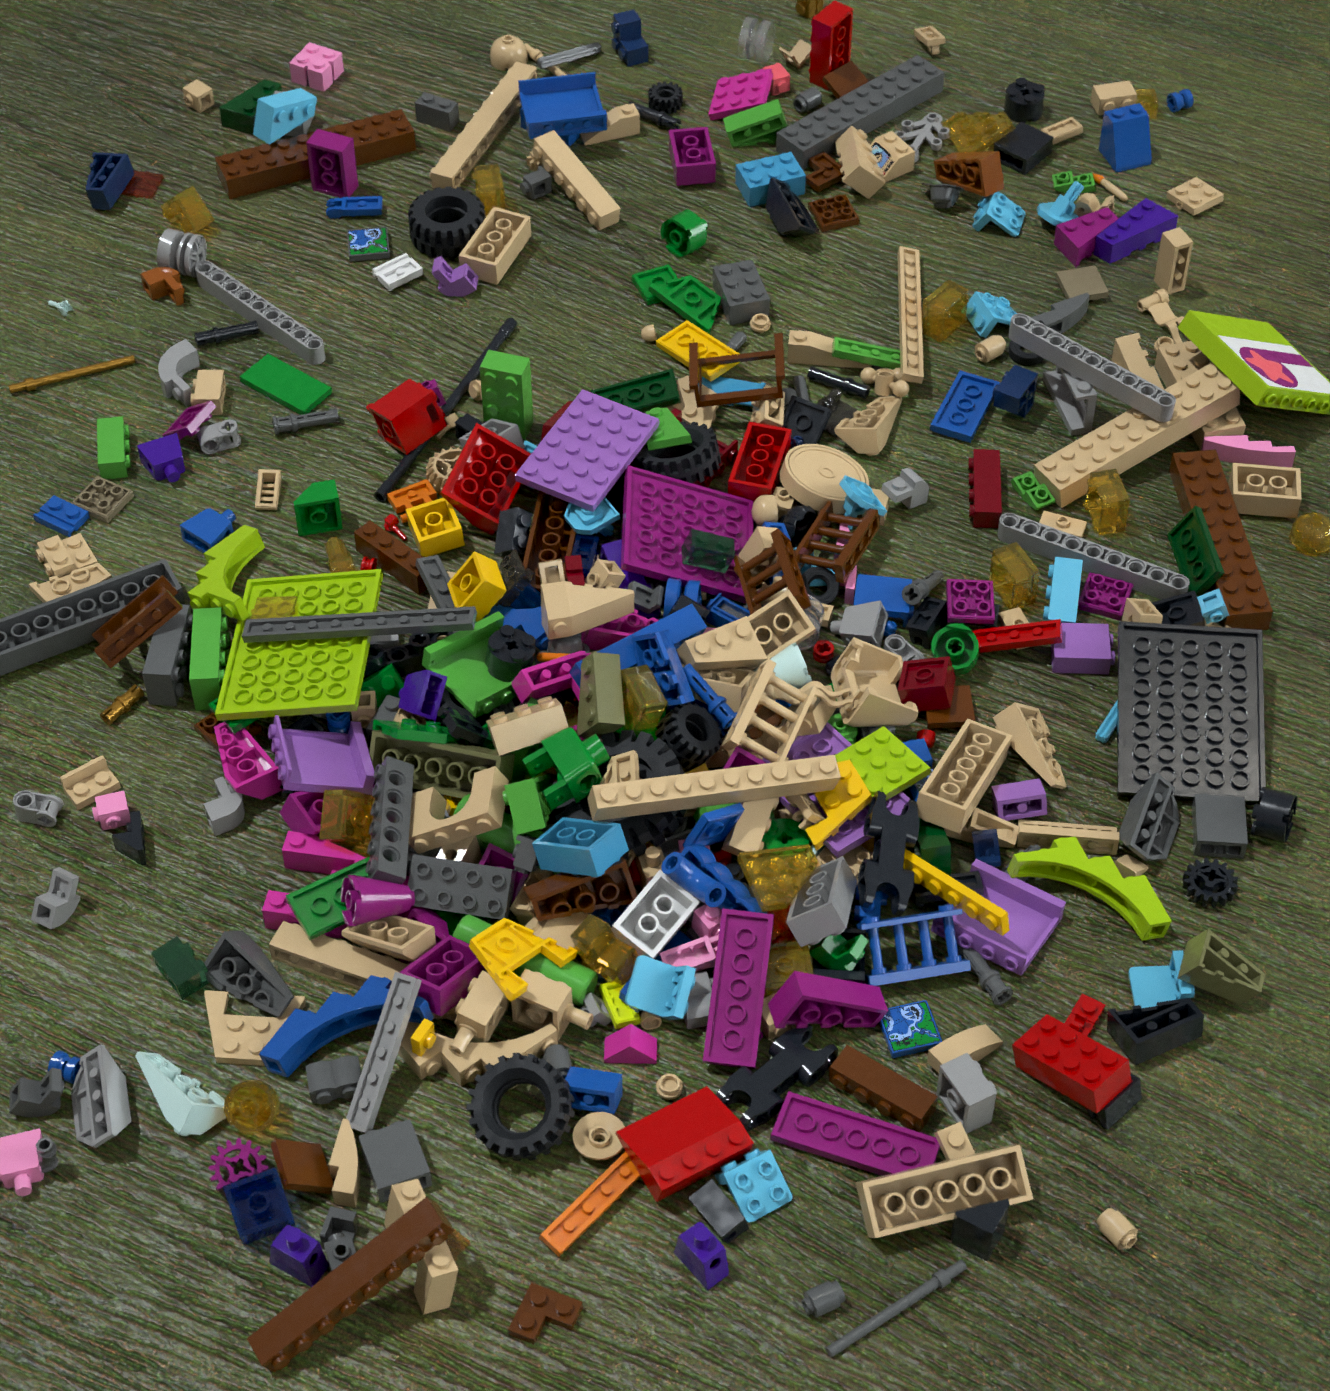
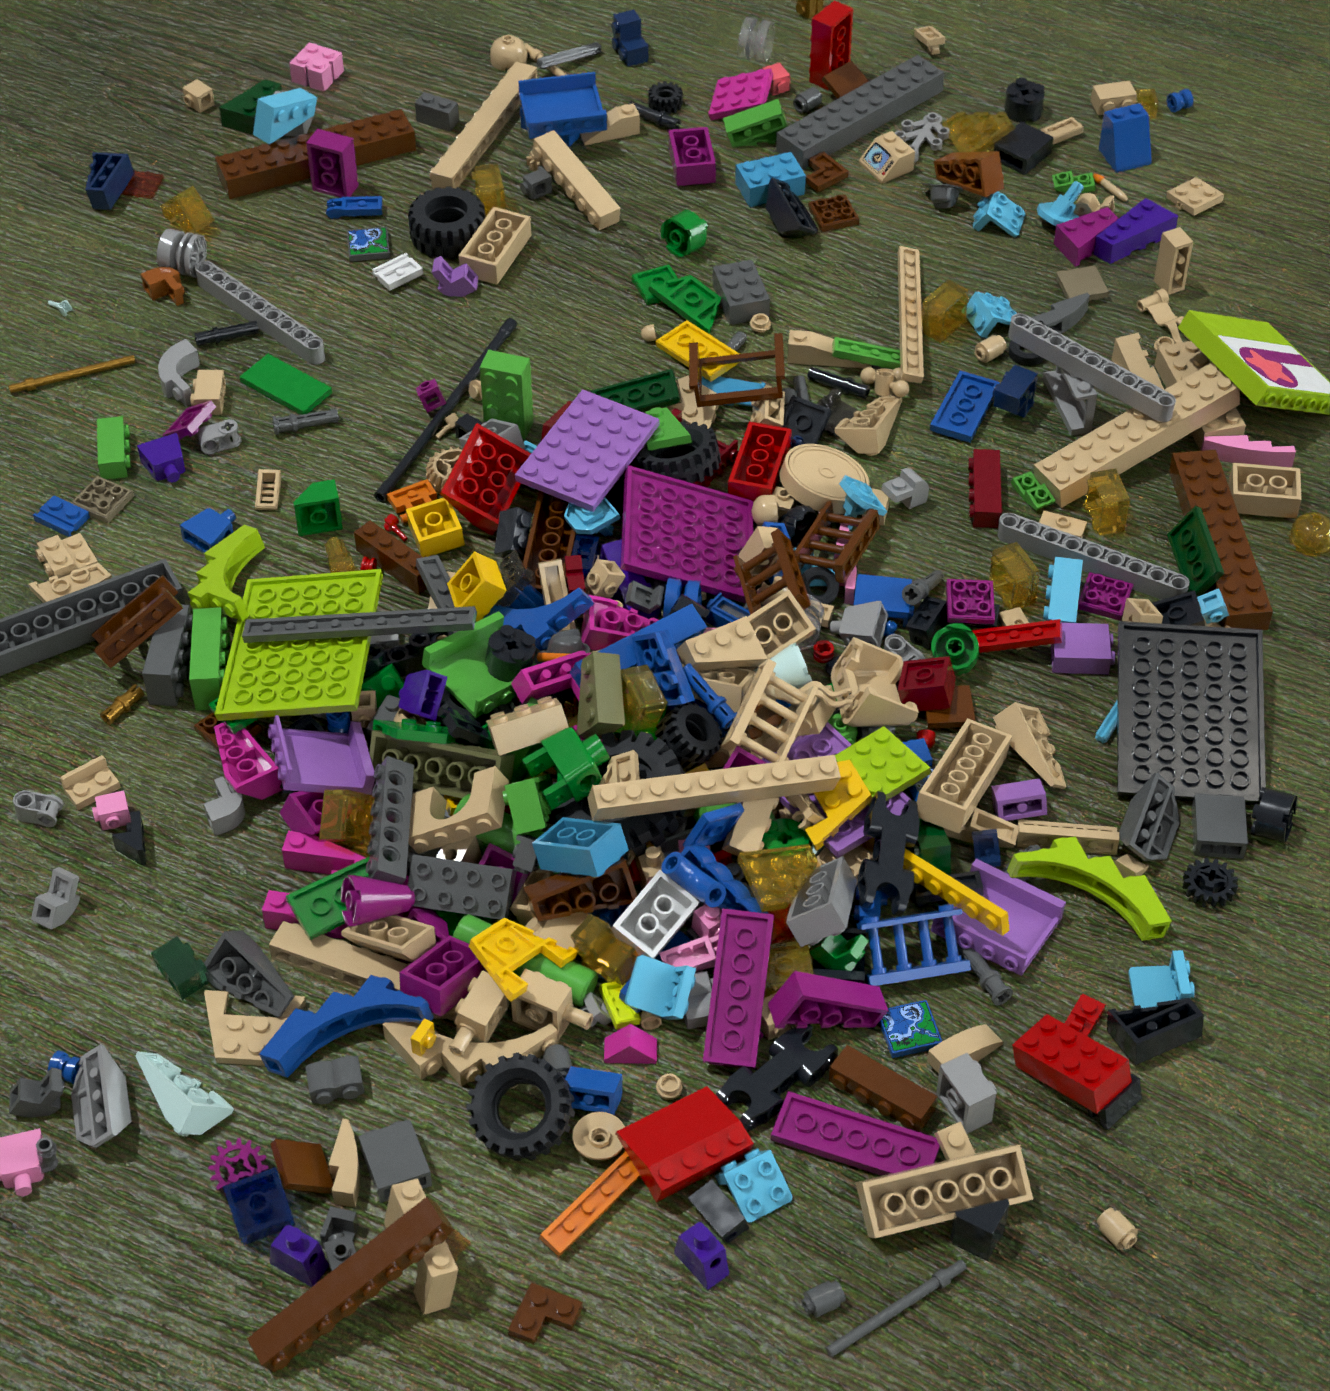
(252, 1106): clear yellow cylinder -> none
(274, 607): clear yellow piece -> none
(383, 1052): light grey plate -> none
(408, 416): red container -> none
(577, 608): tan wedge -> none
(708, 551): clear green brick -> none
(798, 54): tan bracket -> none
(859, 162): tan wedge -> none
(1220, 969): olive wedge -> none

